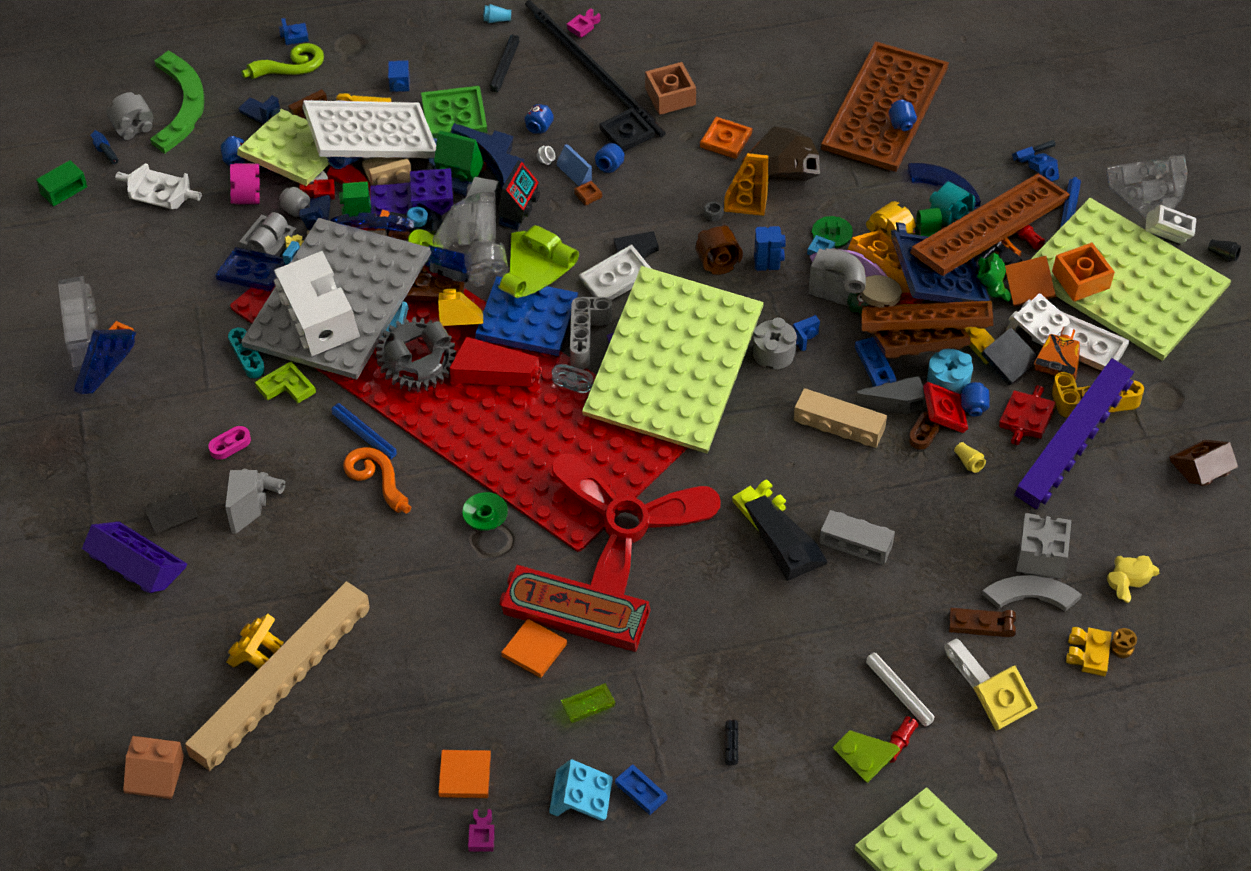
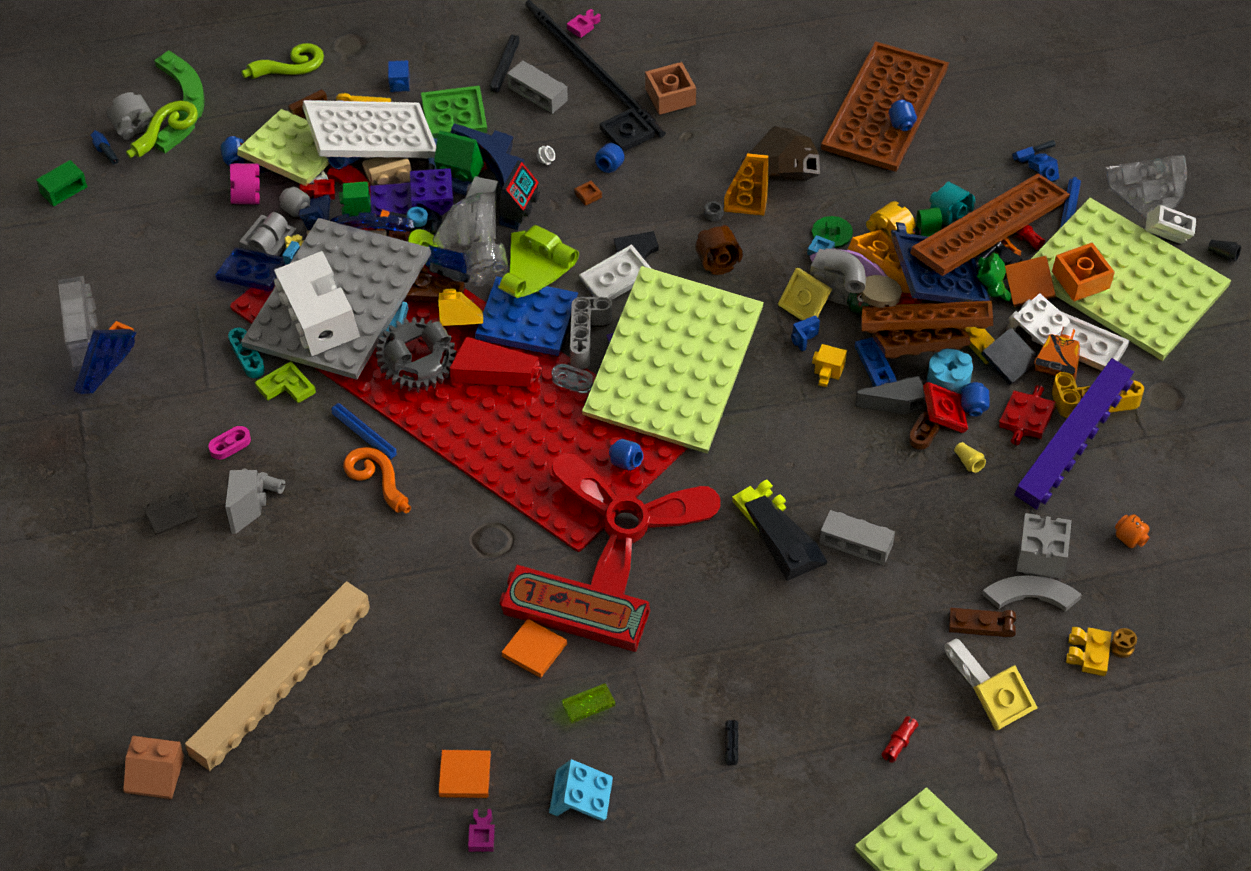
(133, 556): dark purple slope -> none
(145, 182): white plate -> none
(147, 141): none -> lime plant
(251, 638): yellow plate -> none
(260, 111): dark blue bracket -> none
(293, 33): blue bracket -> none
(485, 504): green dish -> none
(496, 14): medium azure cone -> none
(537, 87): none -> light grey brick
(539, 118): blue head -> none
(574, 166): medium blue slope -> none
(626, 454): none -> blue head
(641, 789): blue plate -> none
(726, 137): orange tile -> none
(768, 248): blue brick -> none
(774, 343): light grey brick -> none
(804, 295): none -> light yellow tile
(829, 363): none -> yellow brick
(840, 418): tan brick -> none
(865, 753): lime wing -> none
(900, 689): white axle -> none
(939, 175): clear blue tile -> none
(1131, 572): light yellow animal -> none
(1132, 531): none -> orange head
(1205, 461): reddish brown slope -> none

